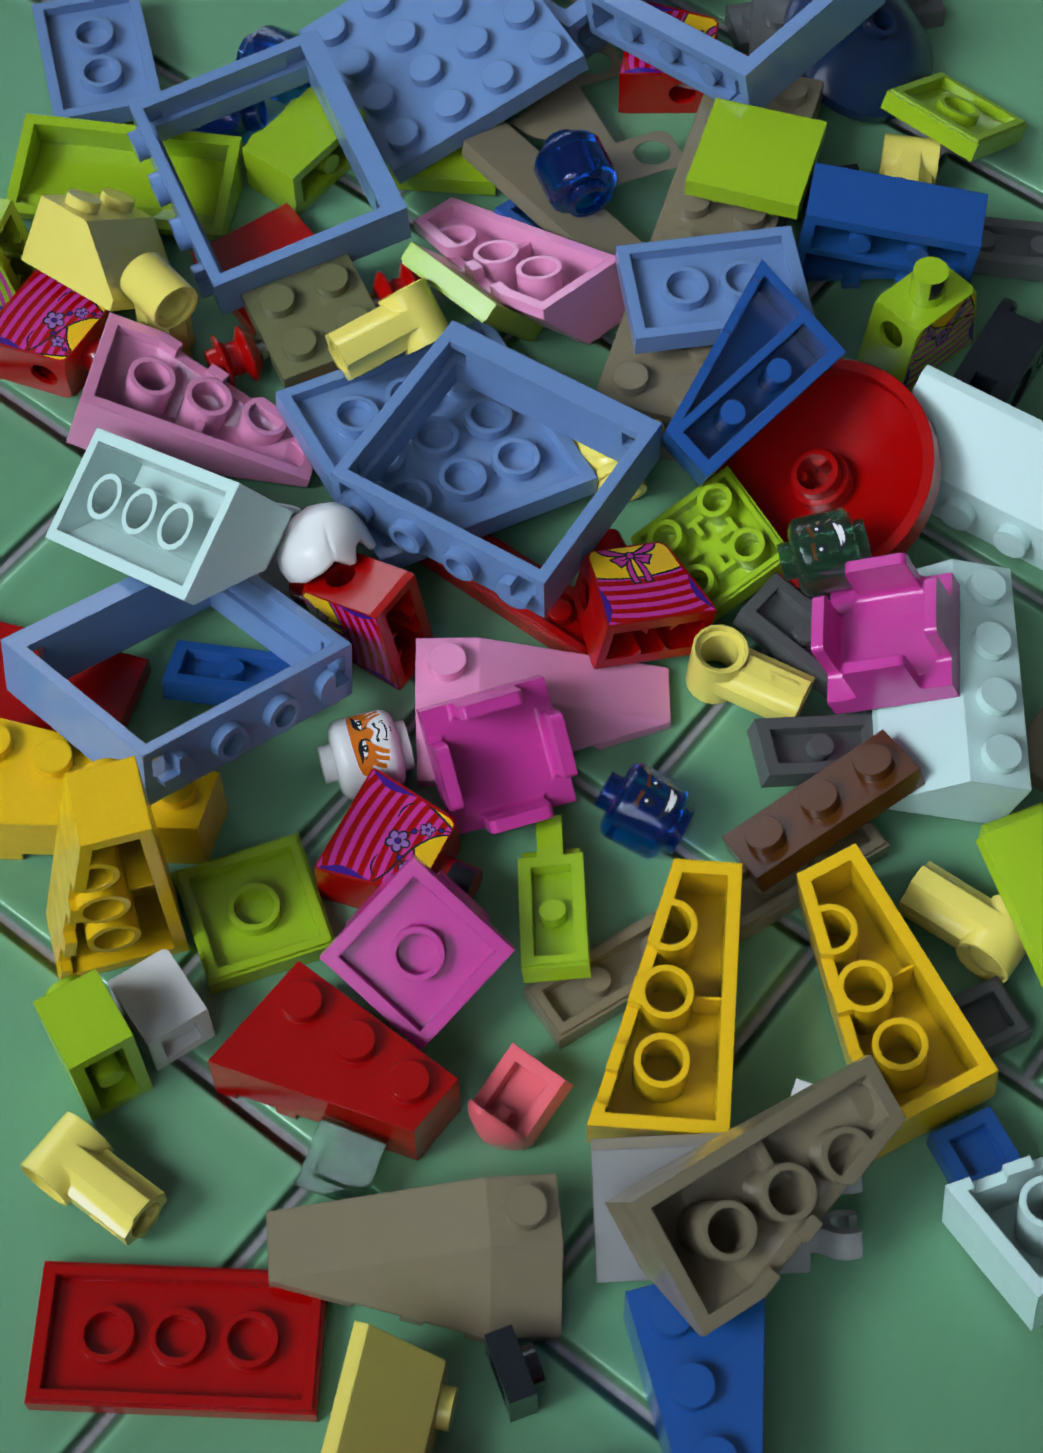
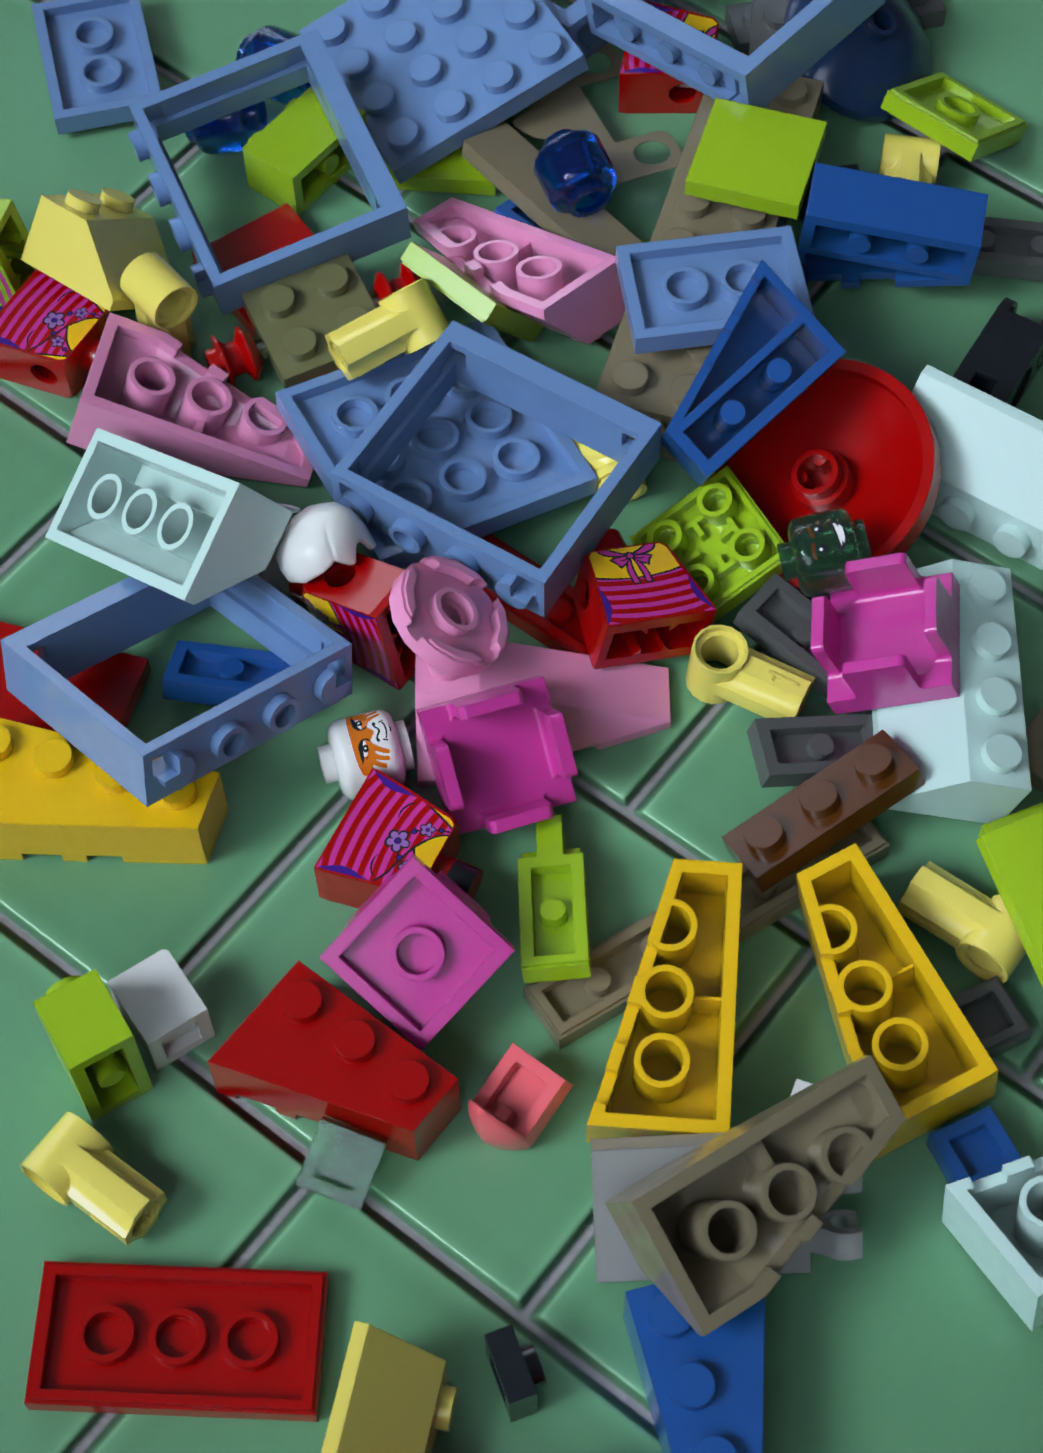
(98, 155): lime slope -> none
(109, 874): yellow wedge -> none
(254, 912): lime tile -> none
(433, 1254): dark tan wedge -> none
(448, 616): none -> bright pink plate
(644, 810): clear blue head -> none
(920, 322): lime torso -> none

